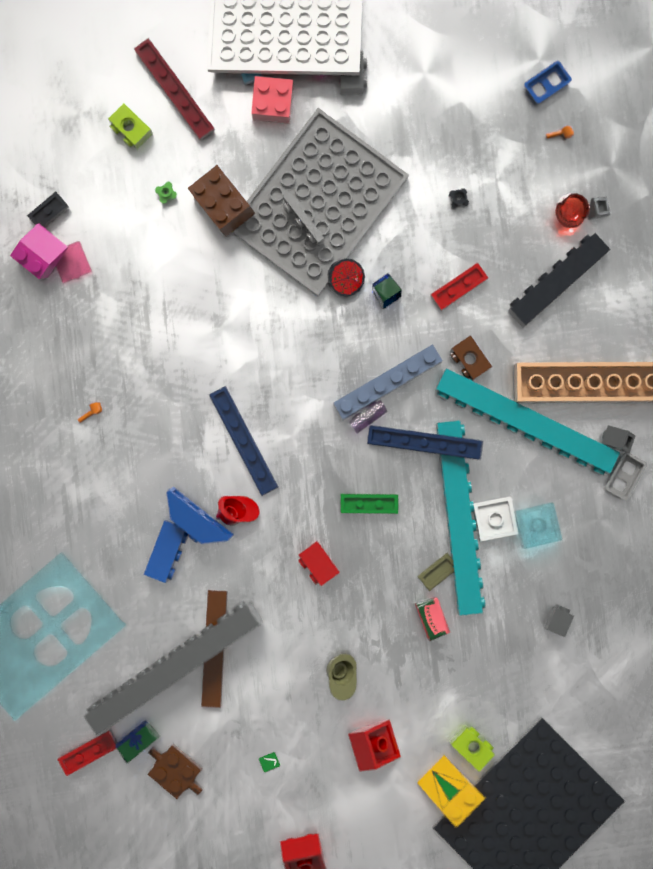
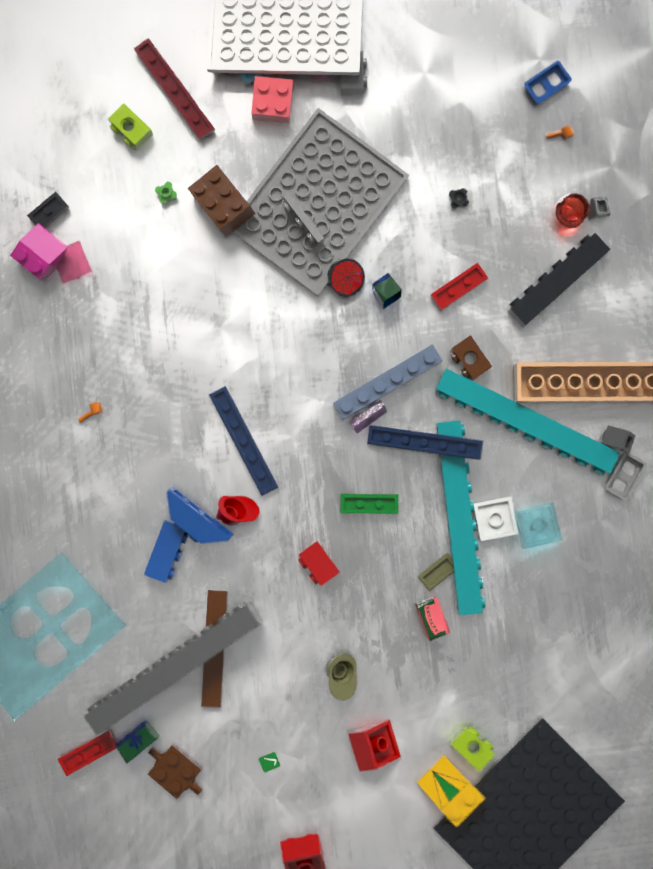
(559, 621): dark grey brick -> none

